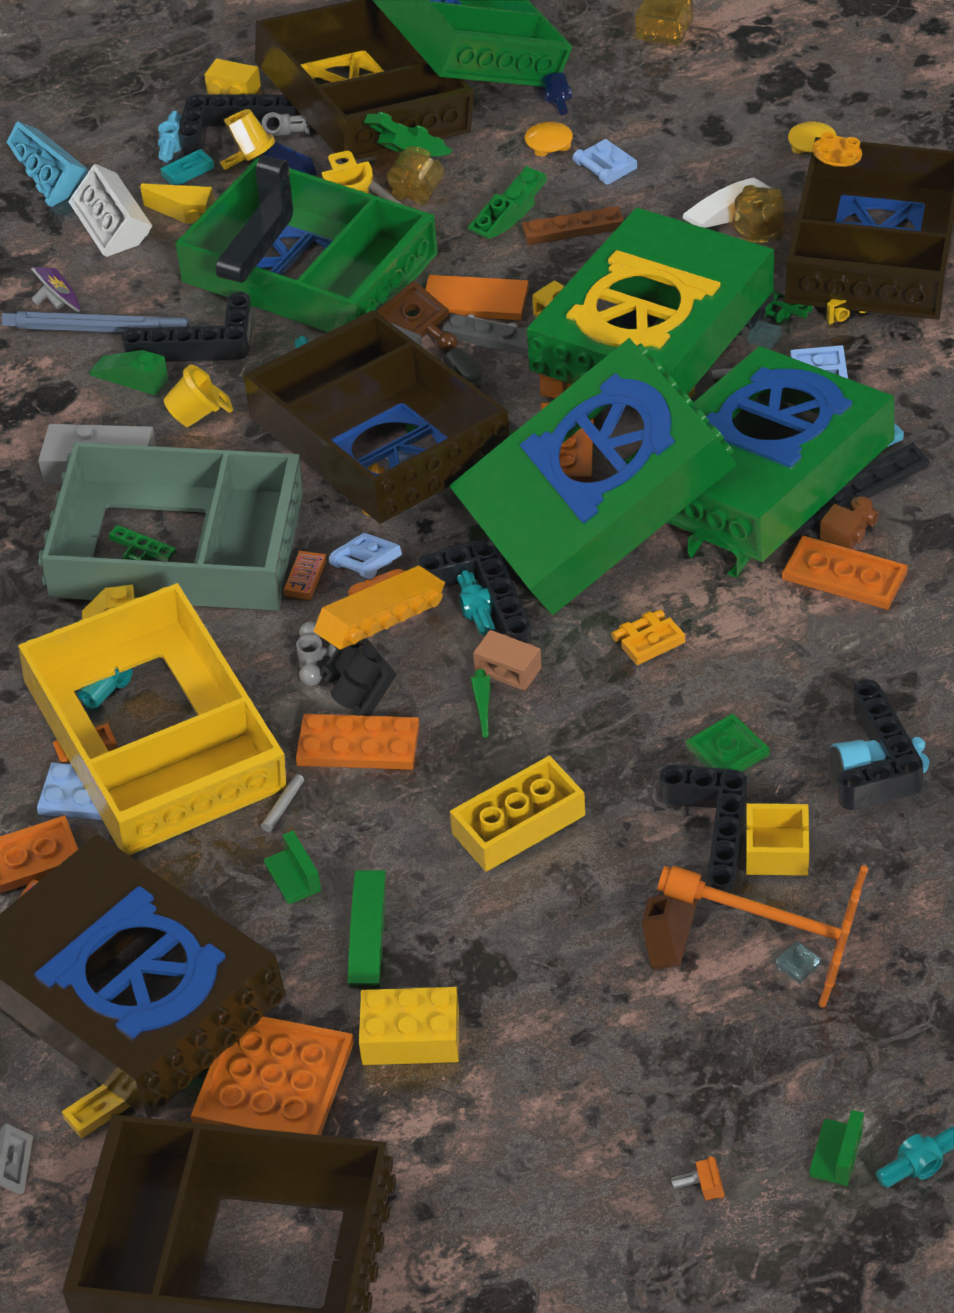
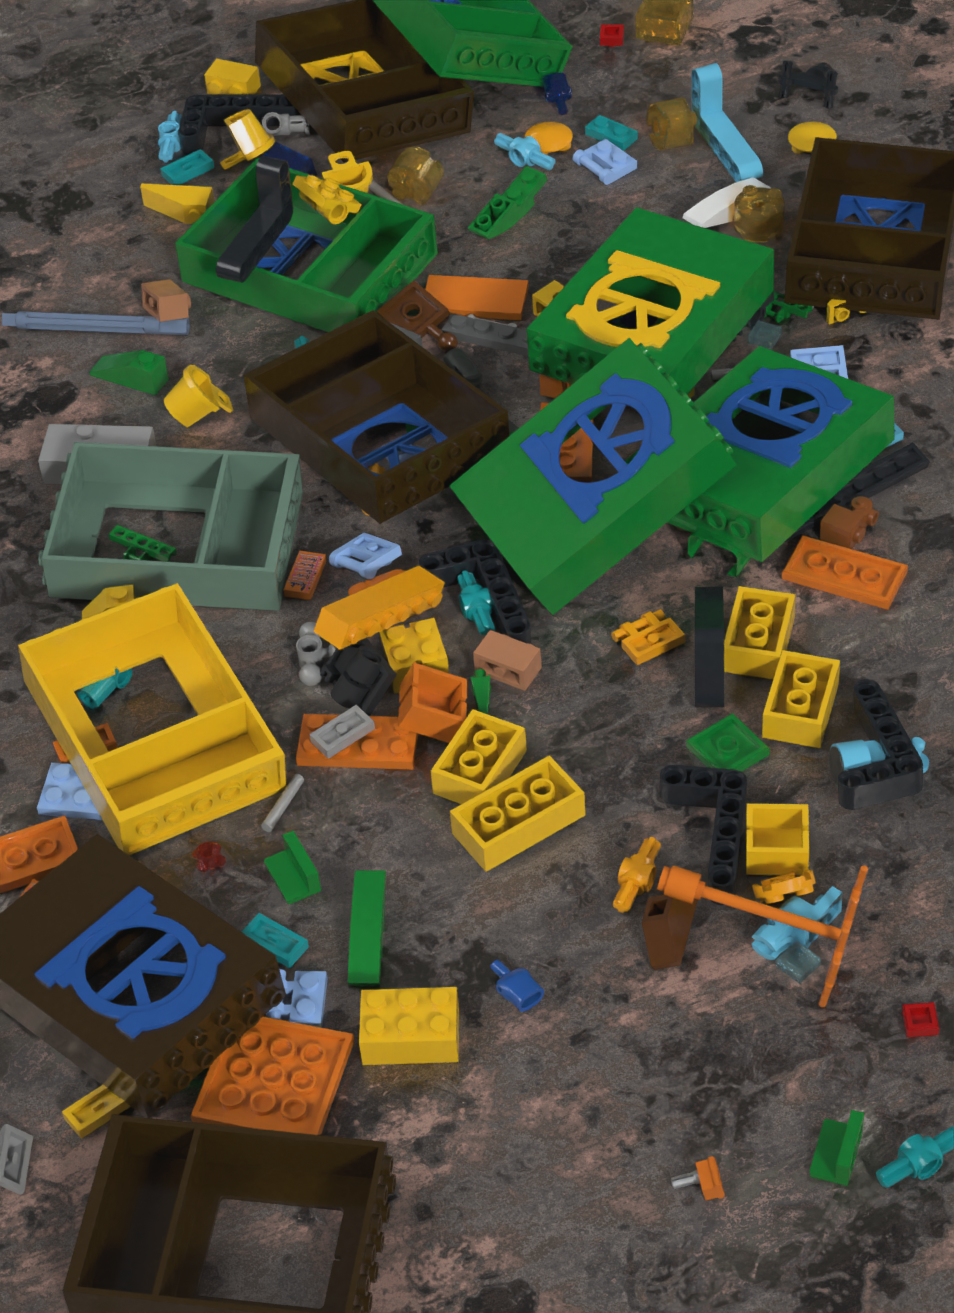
(50, 166): medium azure wedge -> none
(55, 289): shield -> none
(109, 211): white slope -> none
(165, 300): none -> nougat brick
(199, 342): black beam -> none
(207, 850): none -> clear red plate
(276, 939): none -> teal plate
(308, 998): none -> light blue plate
(327, 197): none -> yellow plate
(342, 731): none -> light grey plate
(399, 137): green slope -> none
(416, 644): none -> yellow piece
(432, 702): none -> orange piece
(478, 757): none -> yellow brick
(517, 986): none -> blue piece
(524, 151): none -> medium azure axle
(572, 225): dark orange plate -> none
(611, 35): none -> red plate
(616, 133): none -> teal plate
(636, 875): none -> light orange axle
(671, 123): none -> clear yellow brick
(709, 646): none -> black beam
(716, 126): none -> medium azure beam
(758, 632): none -> yellow brick
(774, 888): none -> light orange plate
(777, 937): none -> medium azure plate
(801, 699): none -> yellow brick
(814, 78): none -> black axle
(837, 150): light orange dish -> none
(920, 1019): none -> red tile

